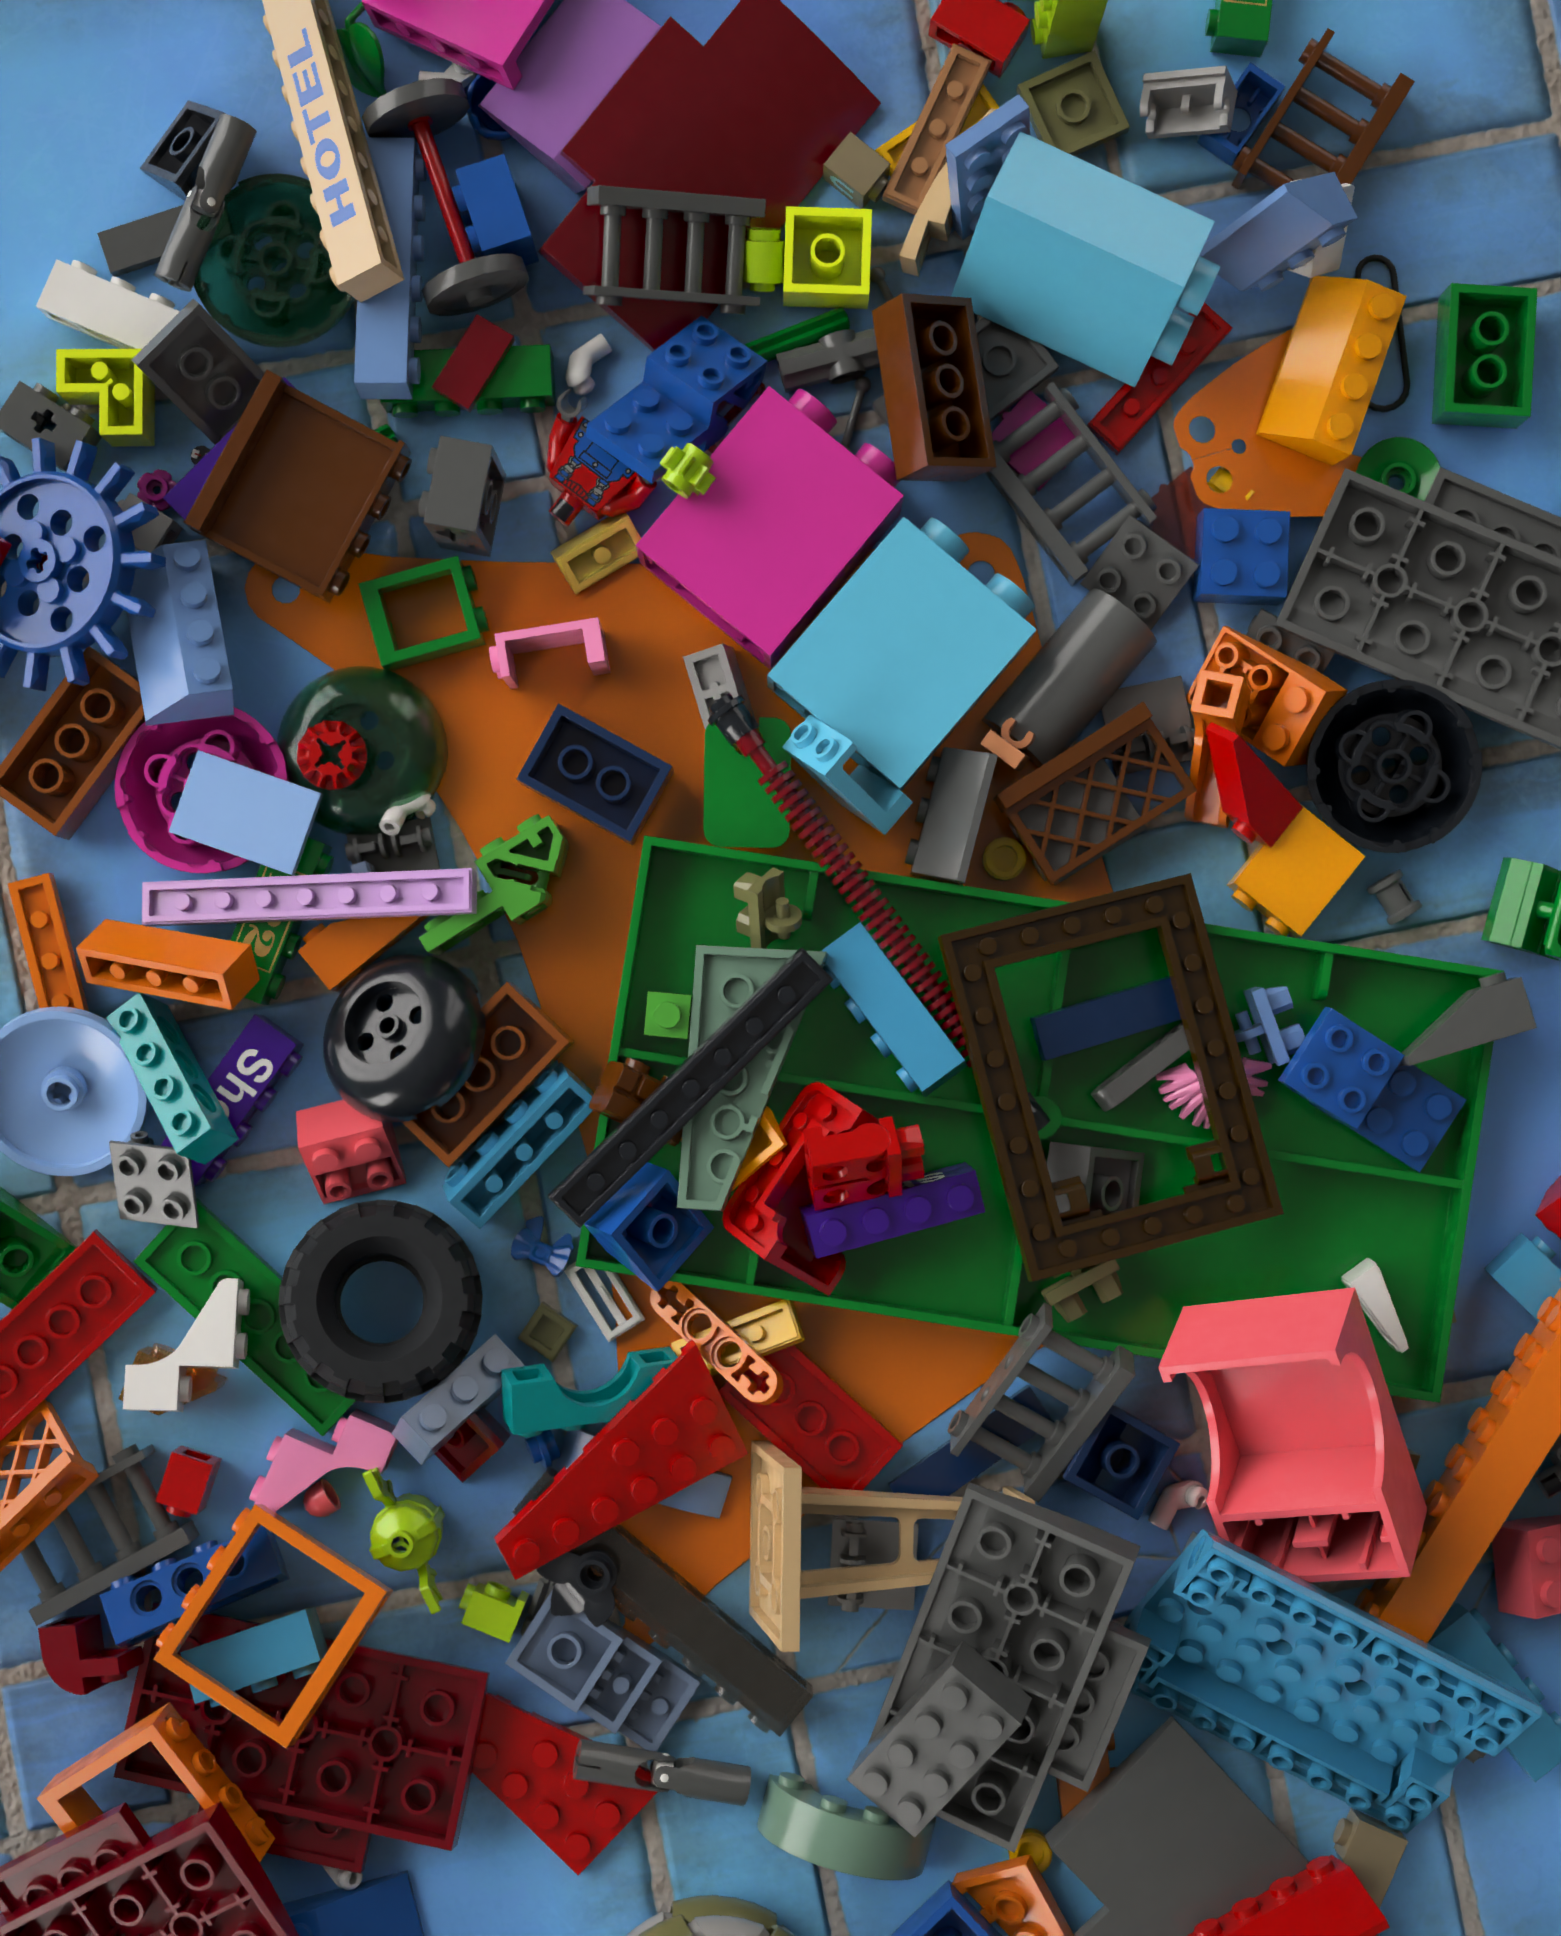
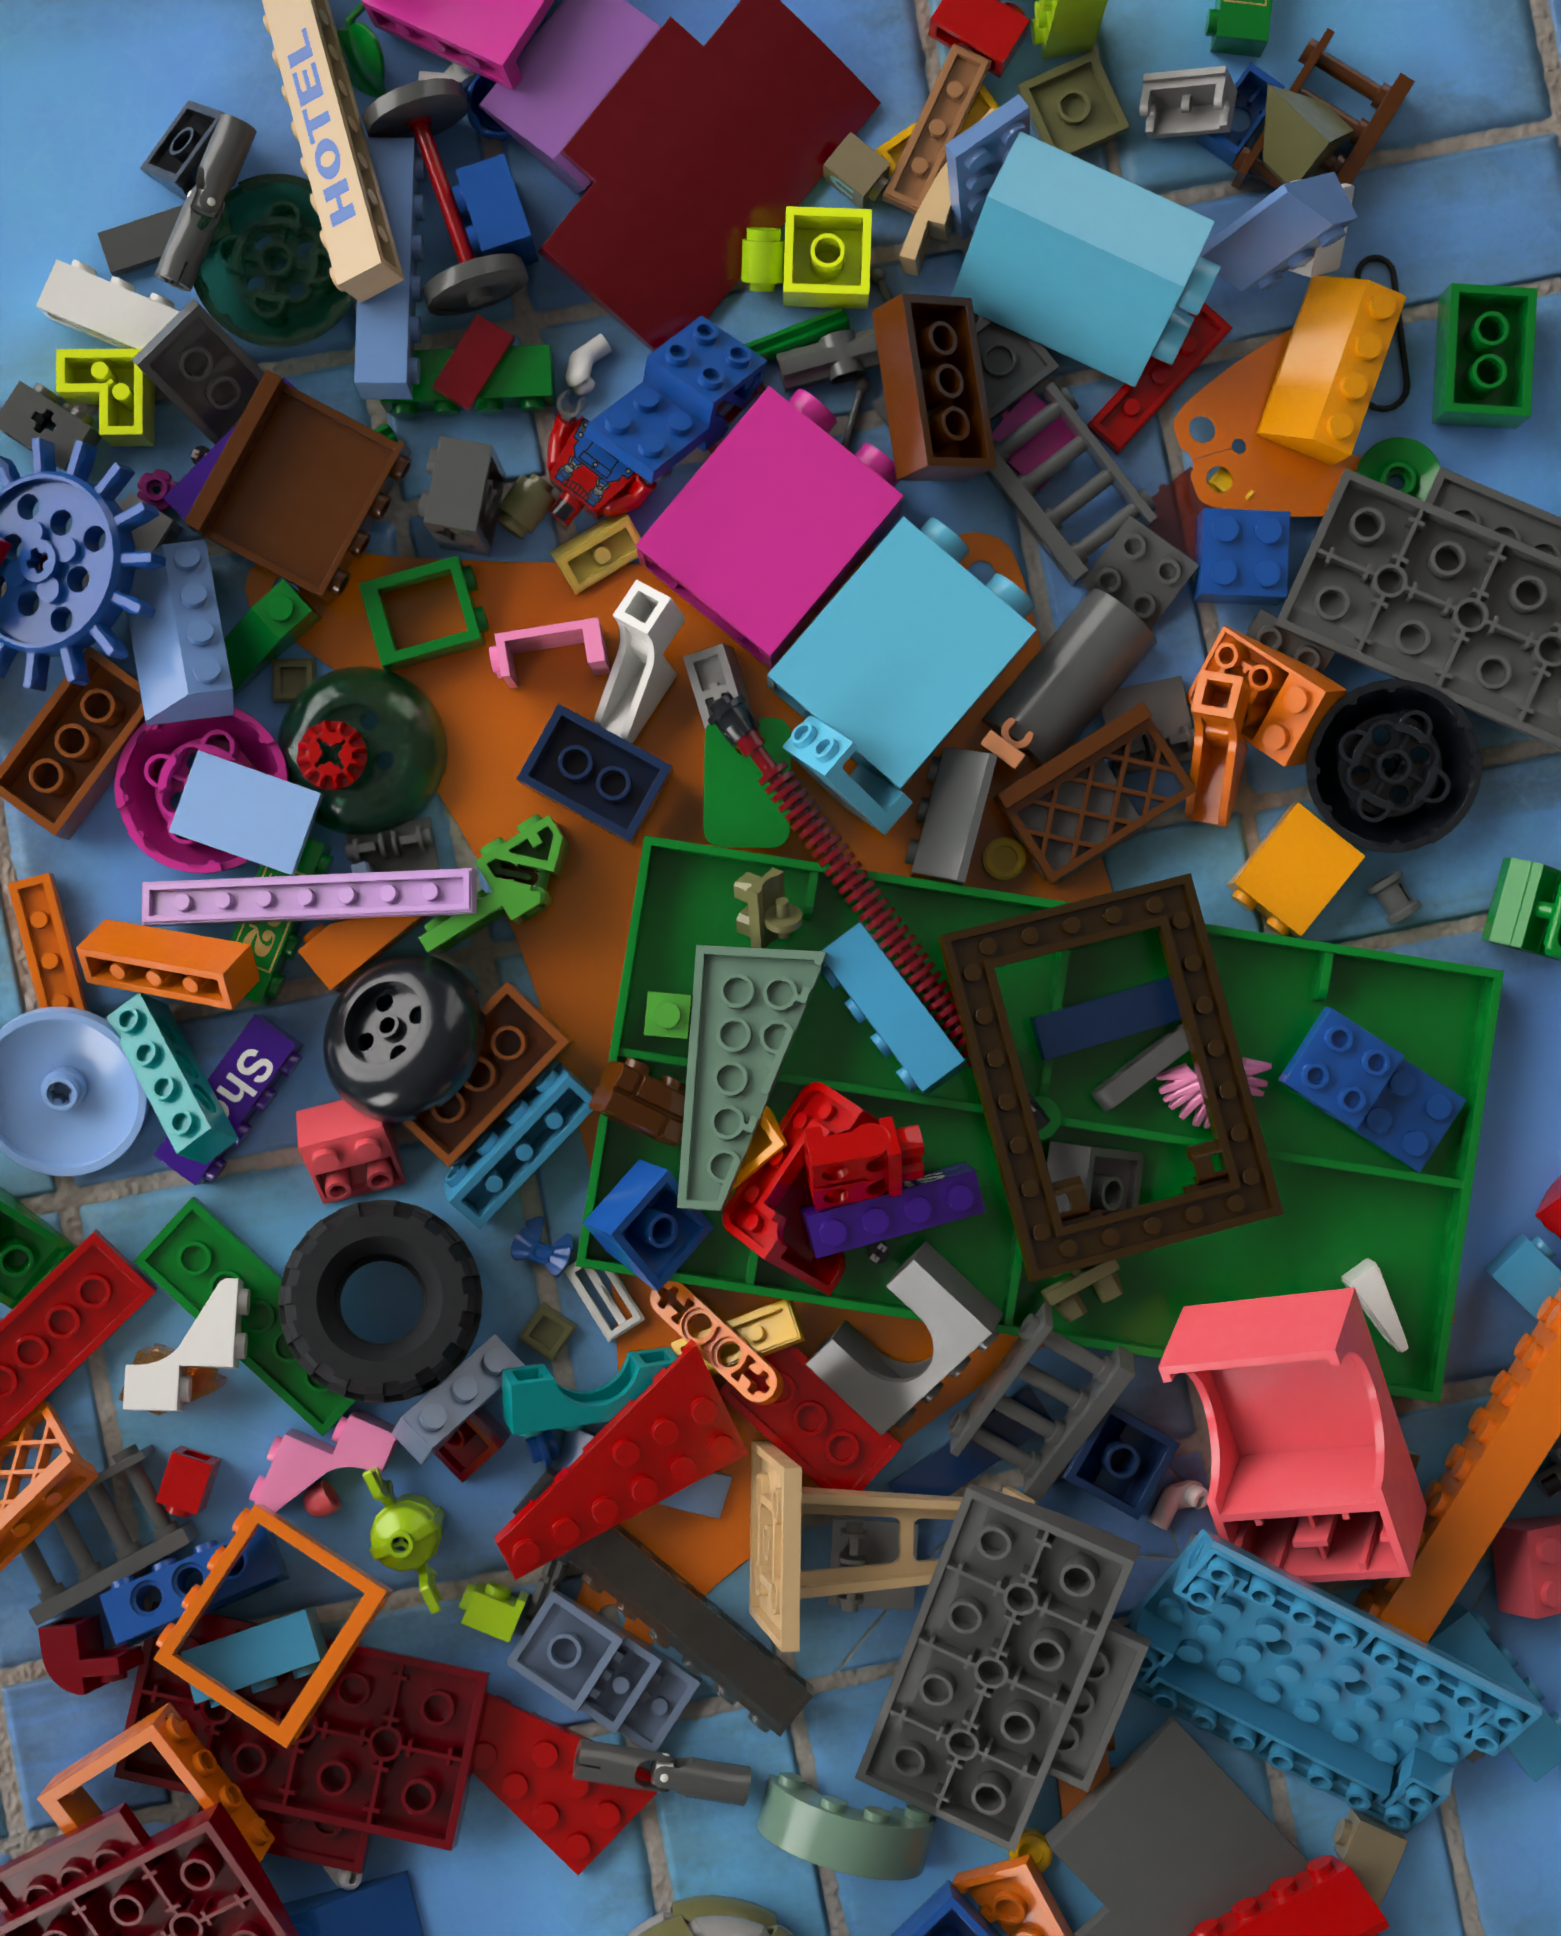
(153, 1182): hinge -> none
(267, 632): none -> green slope
(291, 676): none -> olive tile
(396, 815): white arm -> none
(525, 505): none -> olive brick
(579, 1588): black plate -> none
(640, 671): none -> white arch
(687, 470): lime gear -> none
(690, 1087): black tile -> none
(697, 212): dark grey fence -> none
(878, 1252): none -> black piece
(887, 1388): none -> dark grey arch
(939, 1739): dark grey brick -> none
(1249, 790): red slope -> none
(1263, 1006): medium blue hips -> none
(1299, 134): none -> olive slope
(1476, 1018): dark grey slope -> none

